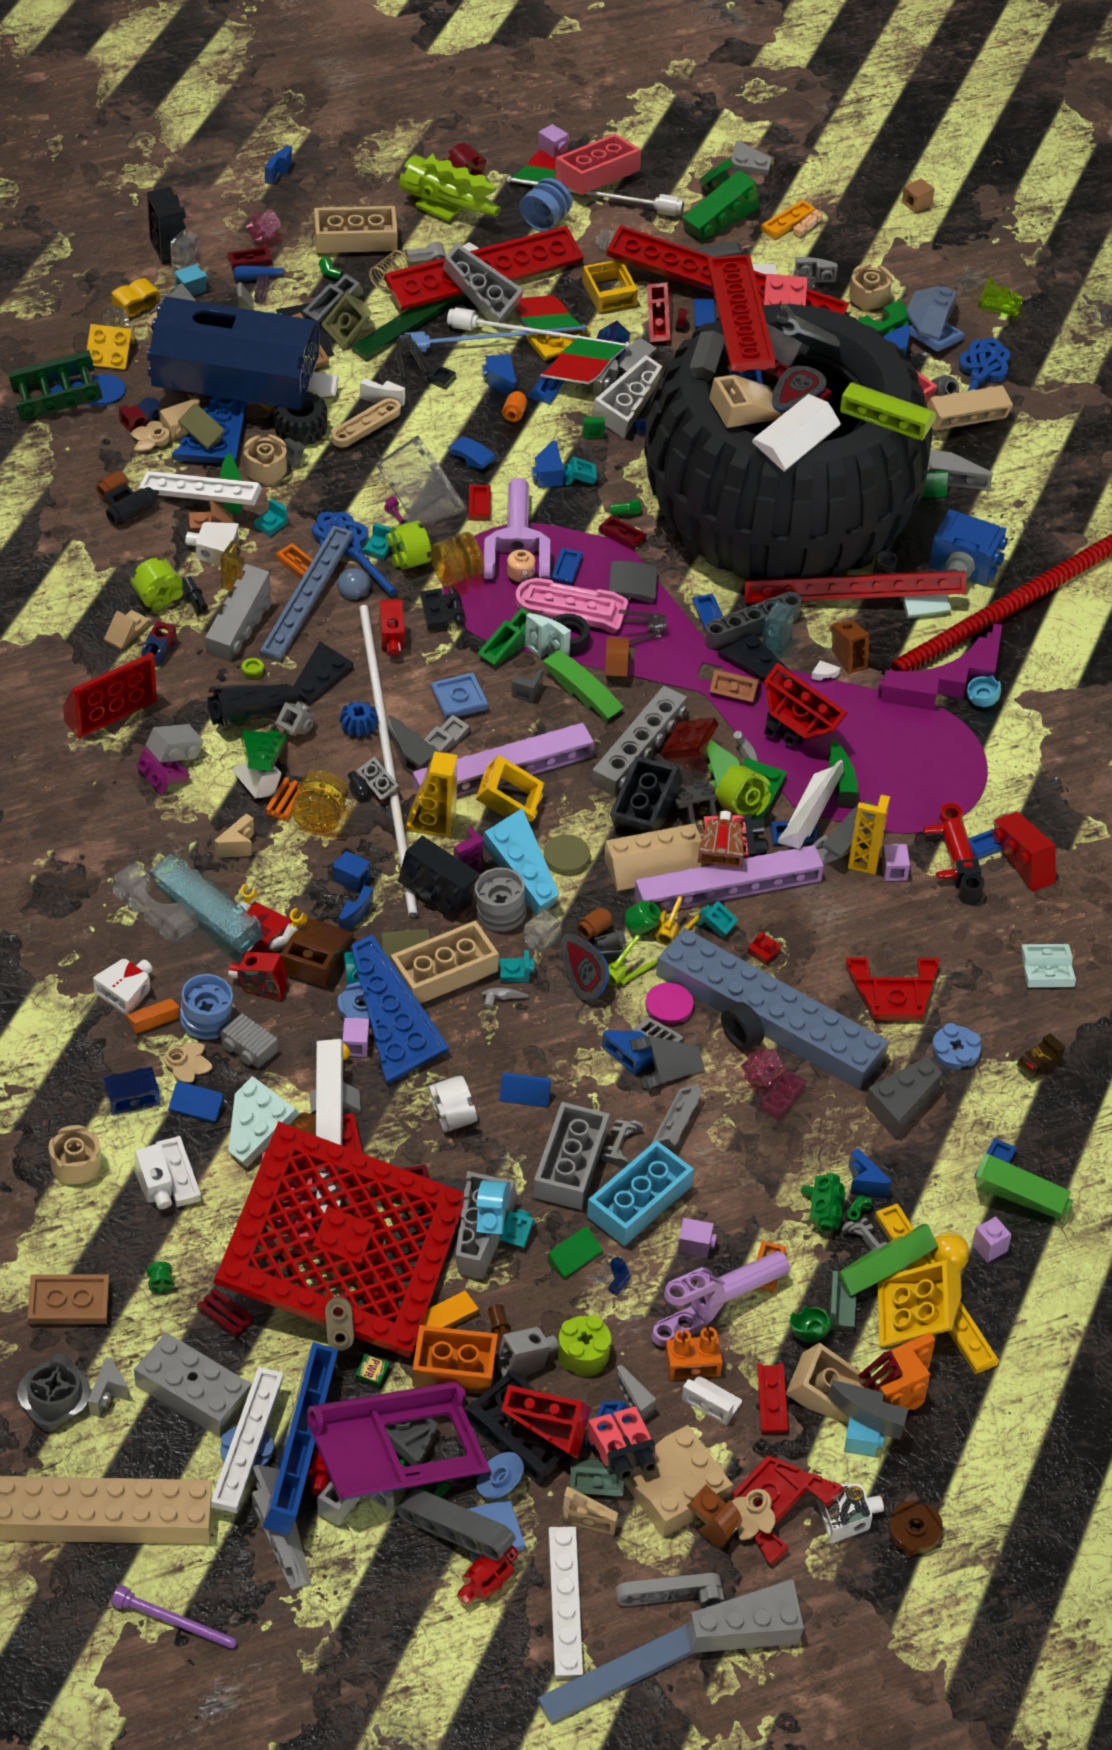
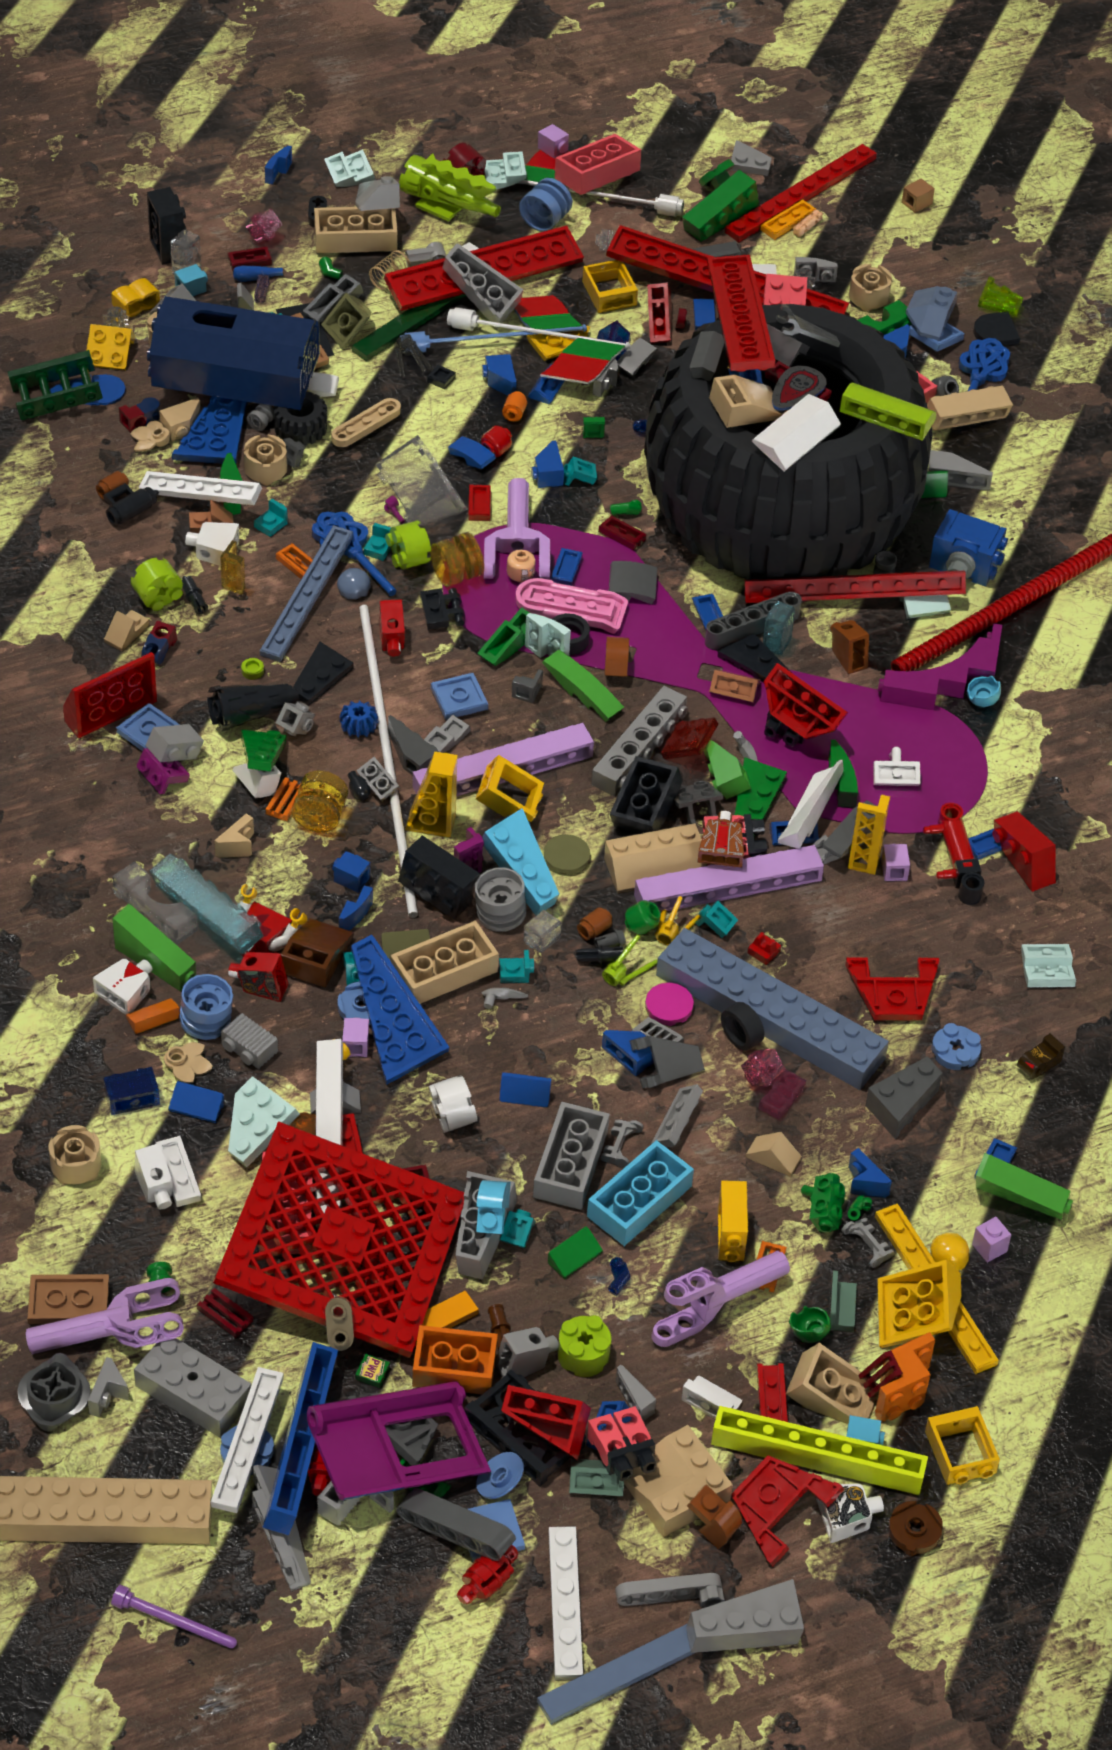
(114, 1321): none -> lavender piece
(139, 725): none -> medium blue plate
(142, 940): none -> bright green slope
(201, 426): olive slope -> none
(240, 613): light grey wedge -> none
(260, 417): none -> light grey wheel
(313, 202): none -> black beam
(350, 169): none -> light aqua slope
(375, 392): white slope -> none
(378, 194): none -> light grey wedge
(497, 440): none -> red head
(506, 171): none -> light aqua slope
(584, 966): shield -> none
(588, 1513): tan wing -> none
(627, 396): white wedge -> none
(655, 623): clear smoke plant -> none
(693, 1356): orange brick -> none
(696, 1238): lavender brick -> none
(732, 1221): none -> yellow window
(743, 791): lime brick -> none
(755, 1517): tan plate -> none
(775, 1152): none -> tan slope
(803, 190): none -> red plate
(819, 1450): none -> neon yellow brick
(825, 670): white tile -> none
(868, 1409): dark grey slope -> none
(888, 1259): bright green slope -> none
(896, 771): none -> white plate
(956, 1423): none -> yellow window
(996, 326): none -> black tile

